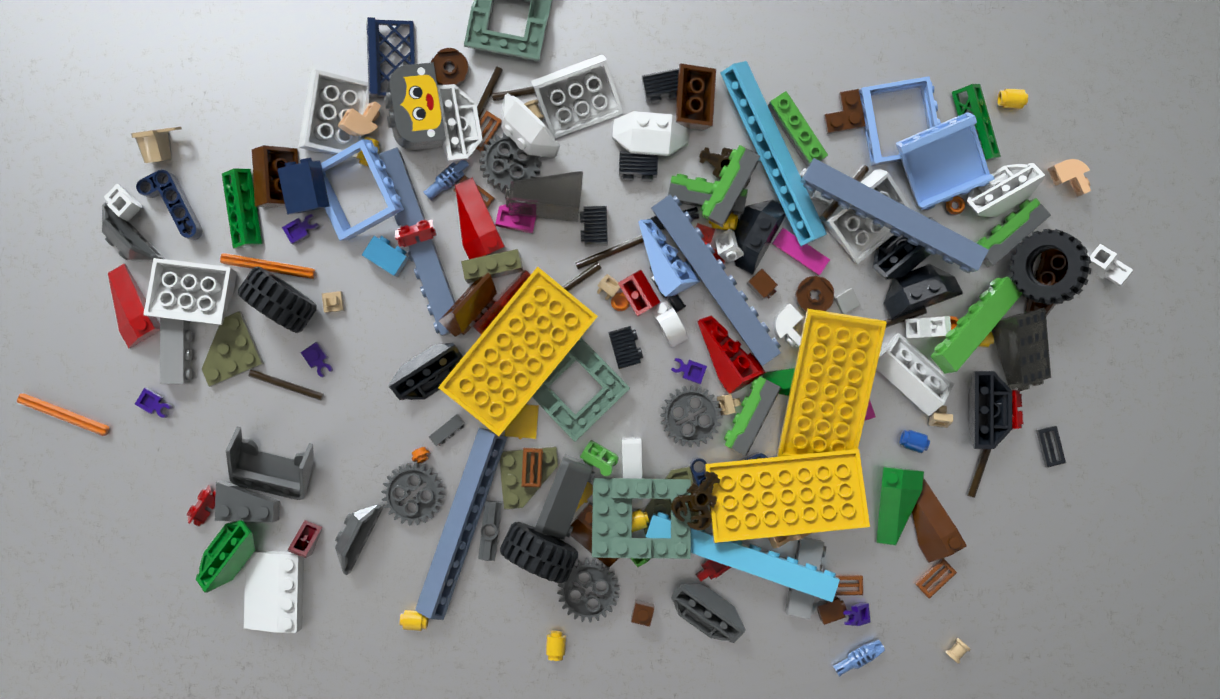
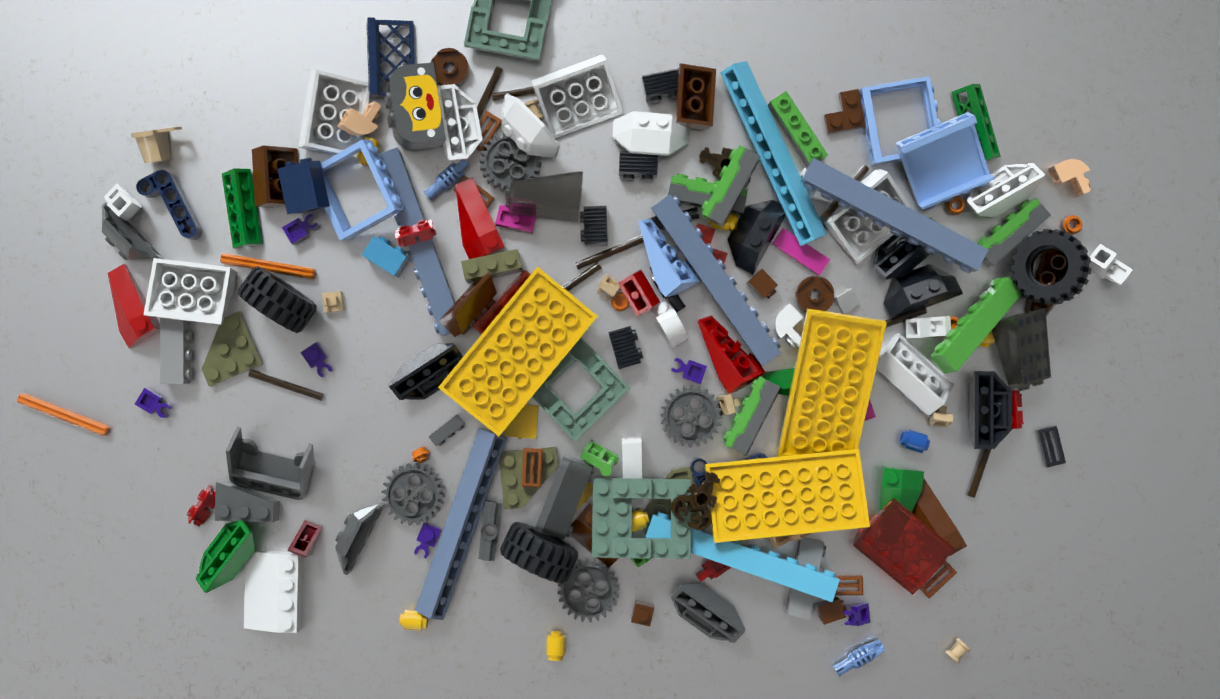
(428, 537): none -> dark purple plate
(727, 246): white bracket -> none
(902, 546): none -> clear red slope
(1012, 98): yellow brick -> none
(1077, 224): none -> orange plate

